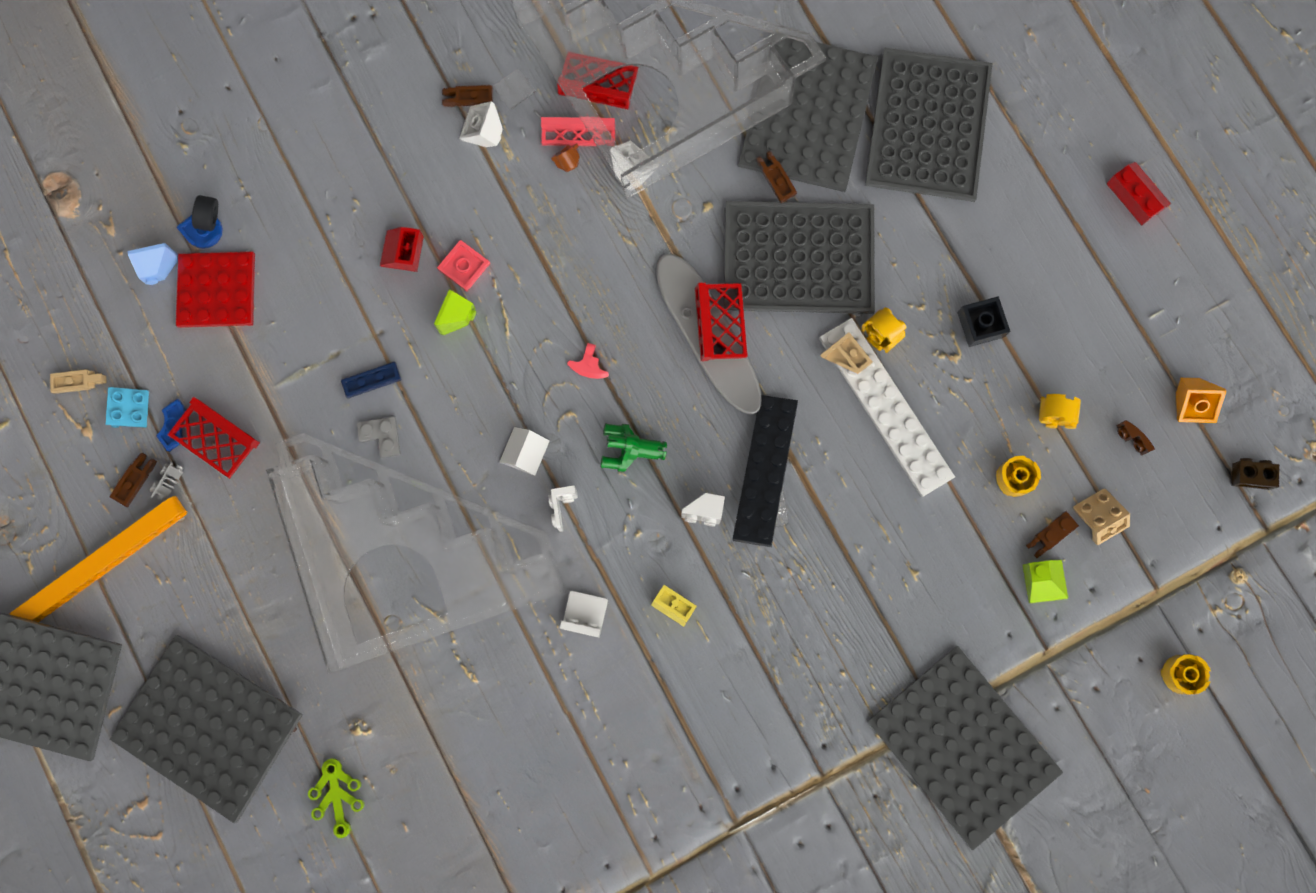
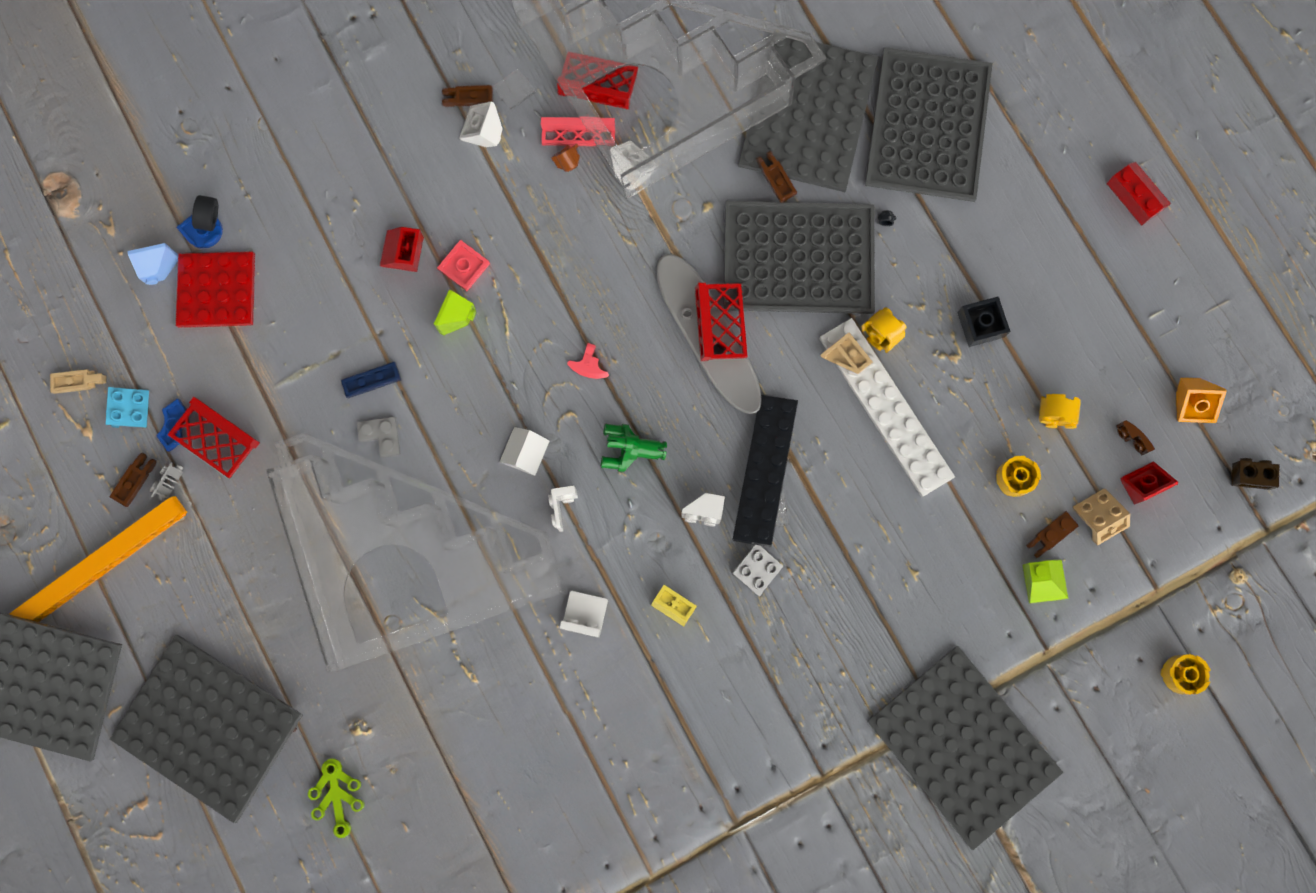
(757, 569): none -> light grey hinge
(886, 218): none -> black plate
(1147, 482): none -> red slope

